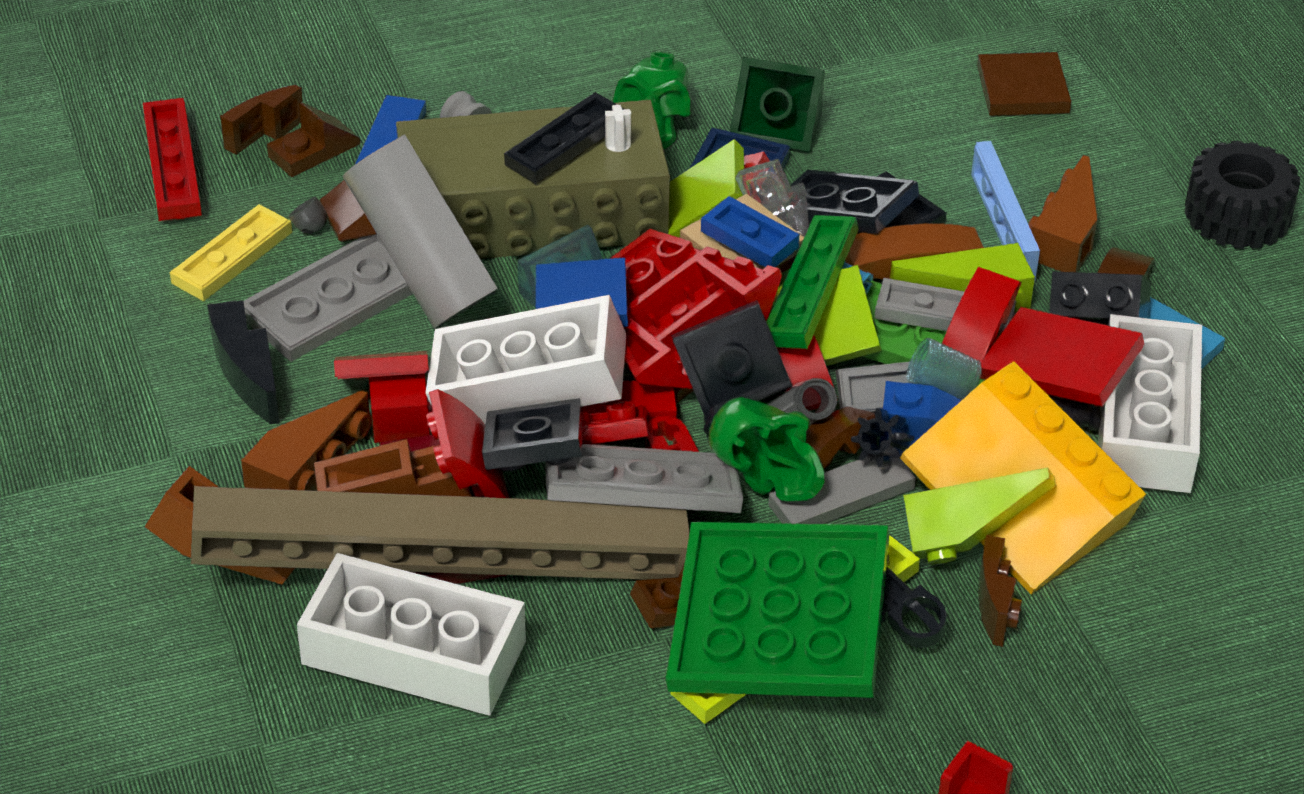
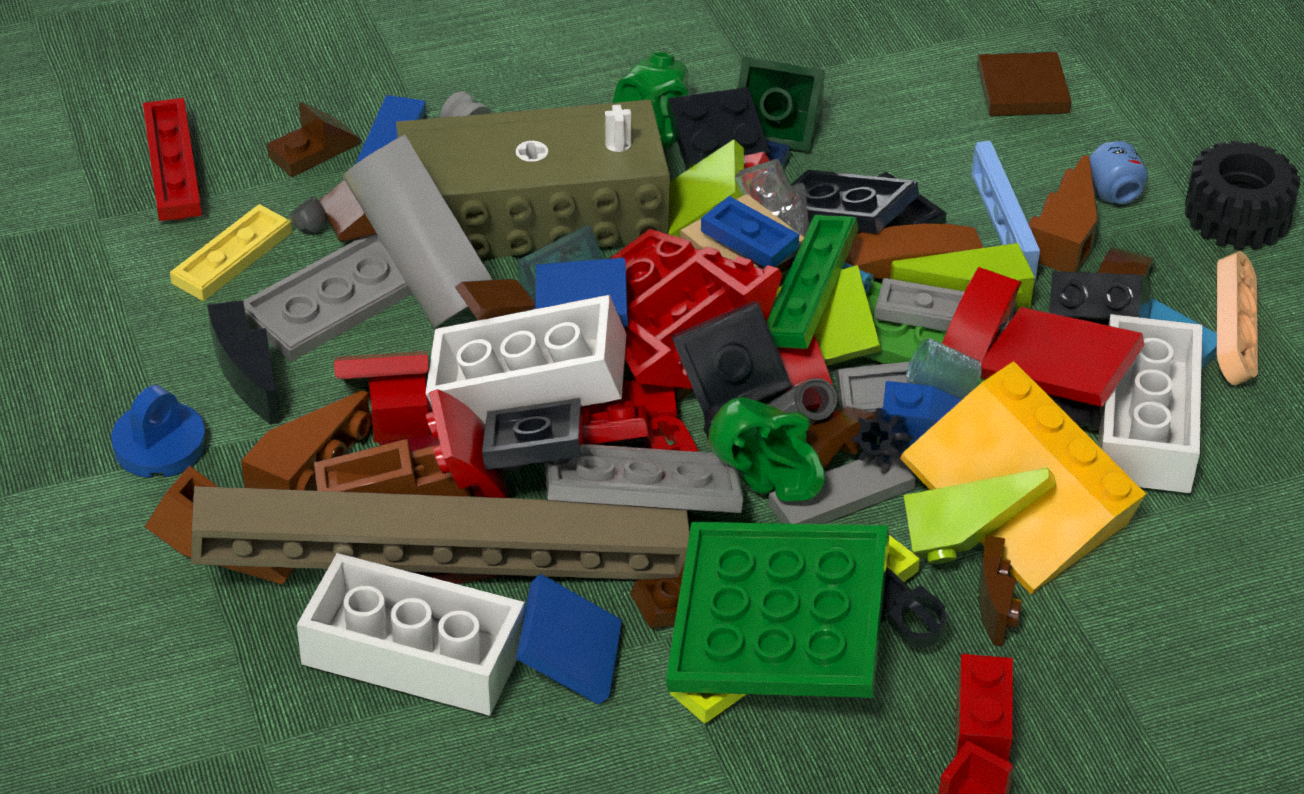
(158, 435): none -> blue tile
(268, 114): reddish brown slope -> none
(495, 297): none -> reddish brown slope
(560, 139): black tile -> none
(569, 639): none -> blue tile
(714, 119): none -> black plate
(984, 704): none -> red brick
(1117, 172): none -> medium blue head
(1237, 318): none -> light nougat beam

